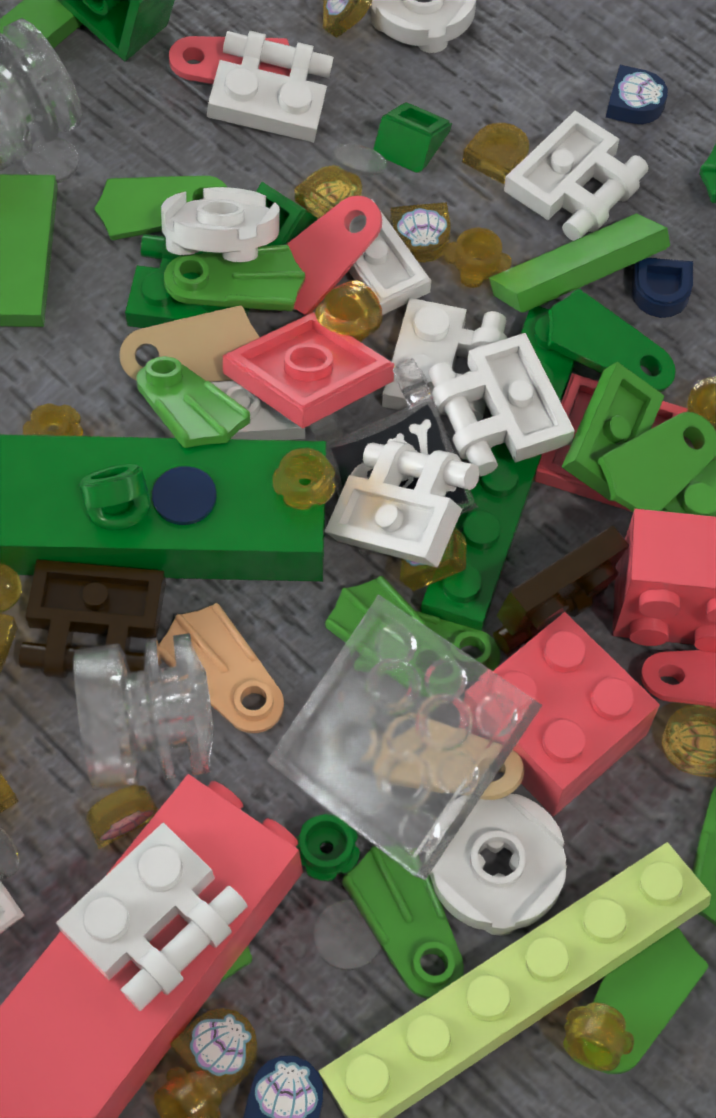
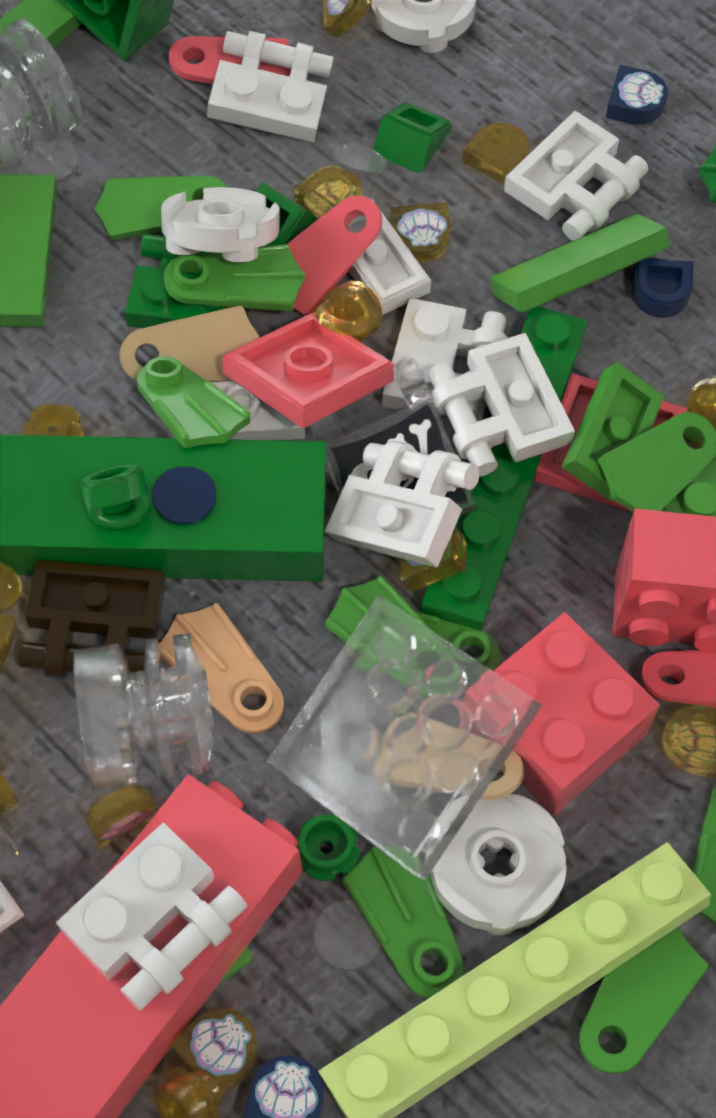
(299, 465): clear yellow plate -> none
(477, 244): clear yellow plate -> none
(559, 588): dark brown plate -> none
(597, 1036): clear yellow plate -> none
(600, 338): green piece -> none

